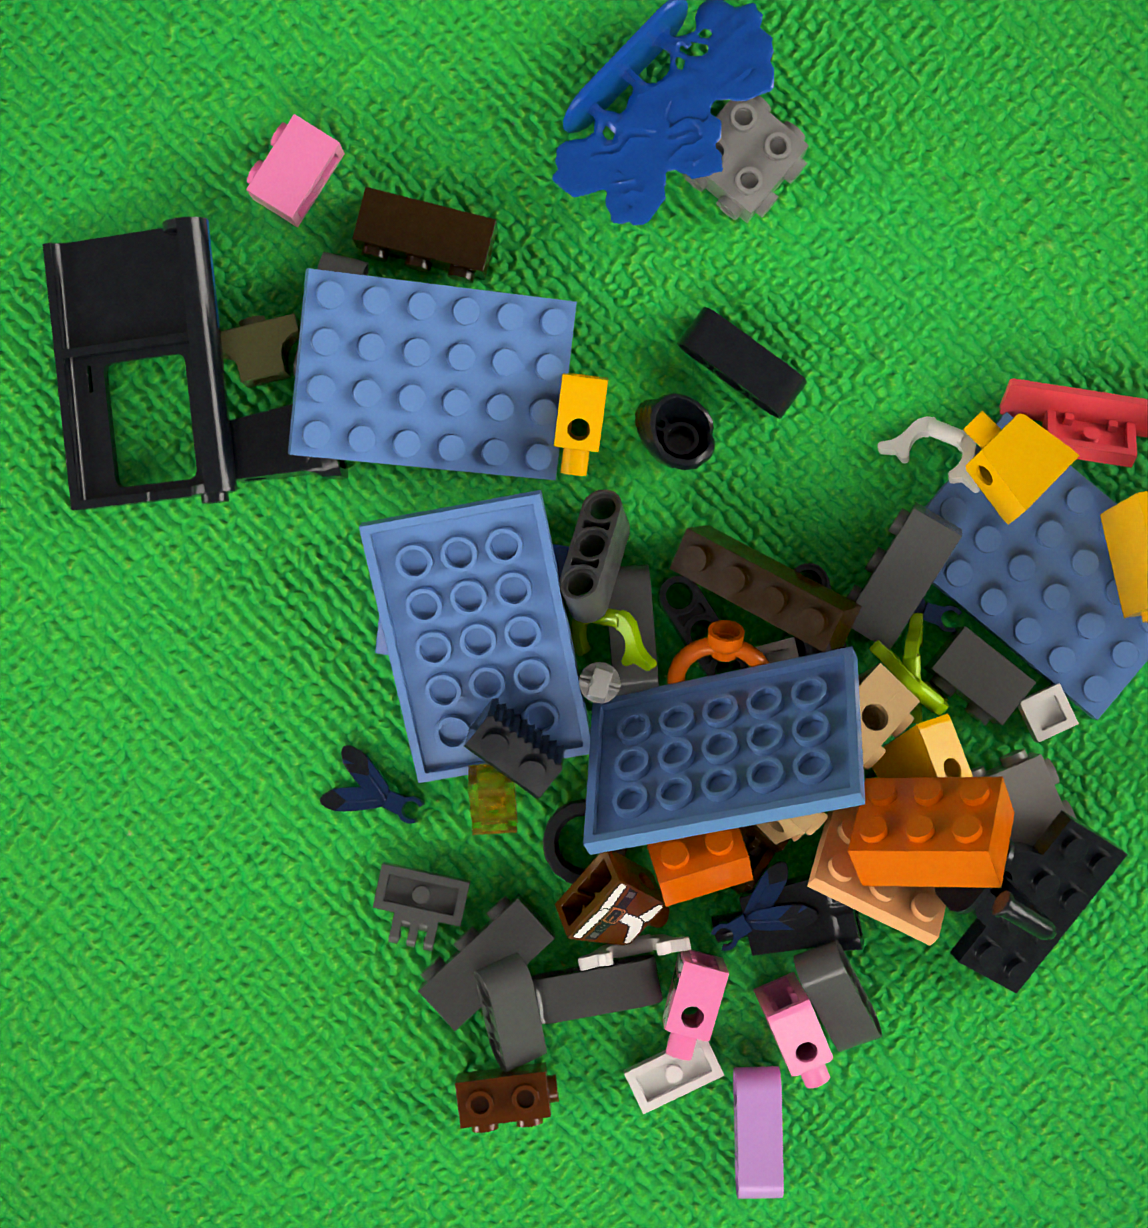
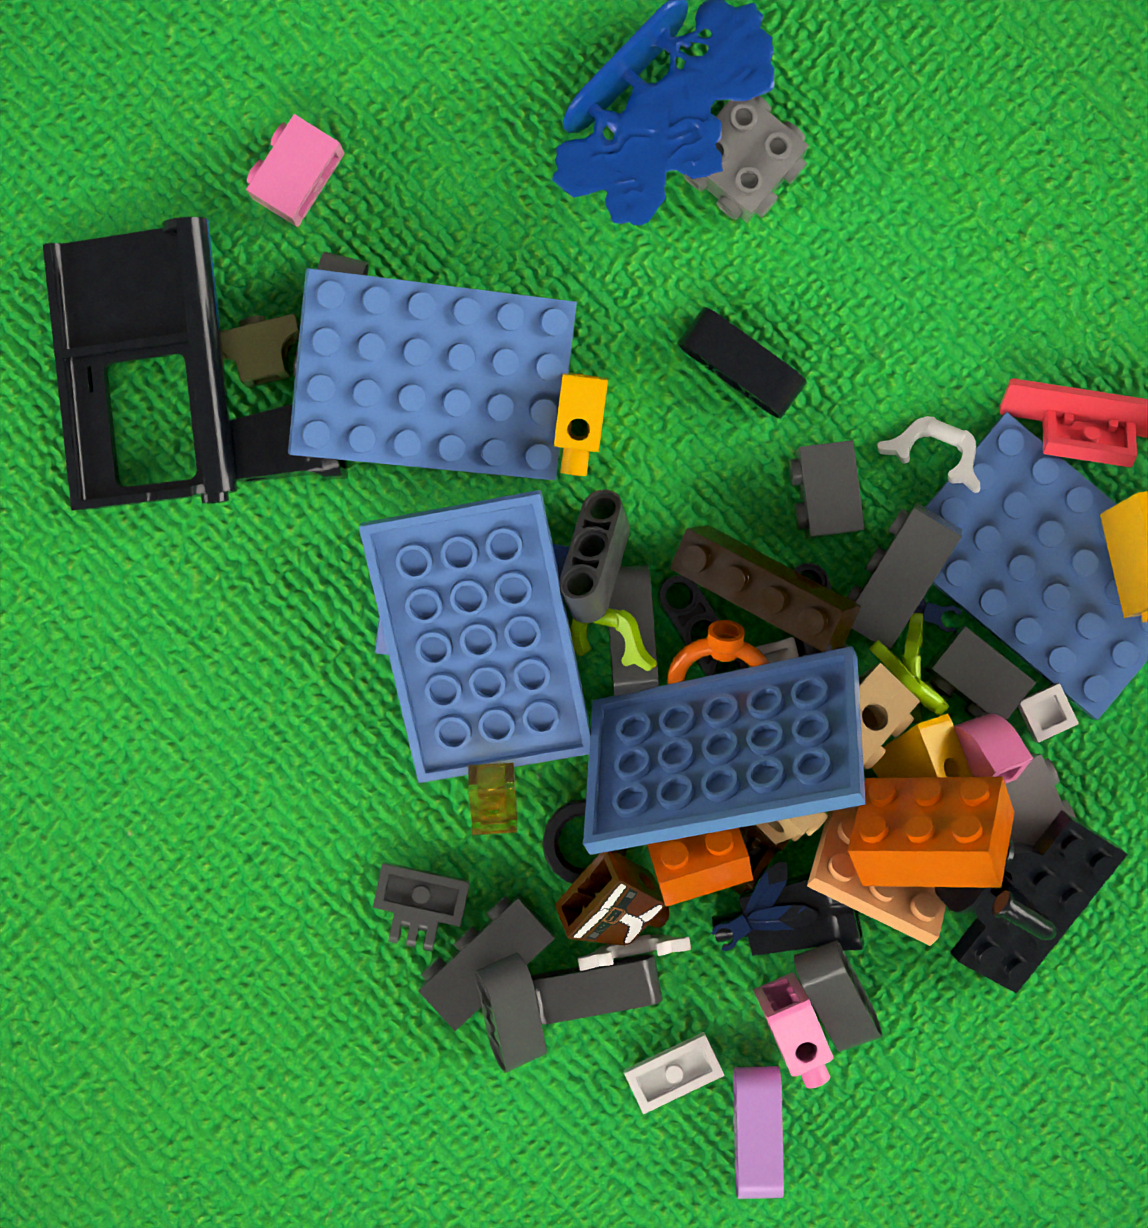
(373, 790): dark blue piece -> none
(424, 235): dark brown brick -> none
(501, 1097): reddish brown brick -> none
(515, 748): black brick -> none
(599, 682): light grey hinge -> none
(685, 433): black hair -> none
(696, 982): bright pink torso -> none
(827, 489): none -> dark grey brick
(993, 747): none -> bright pink brick
(1015, 462): yellow torso -> none

